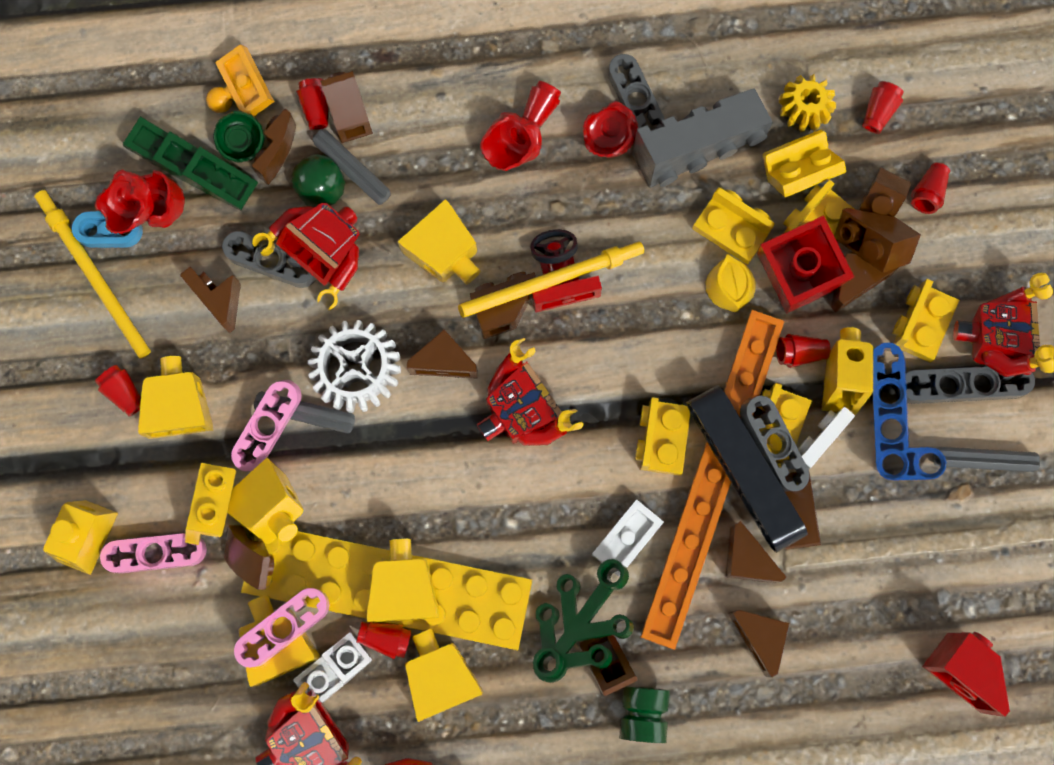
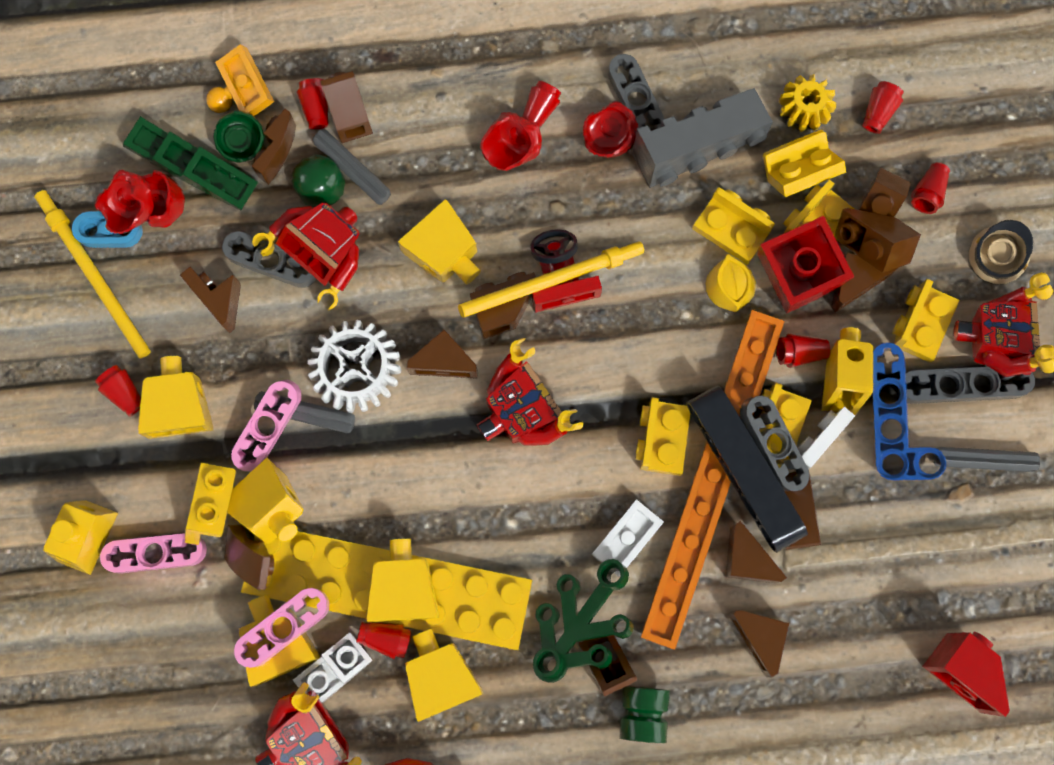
(1001, 251): none -> tan piece

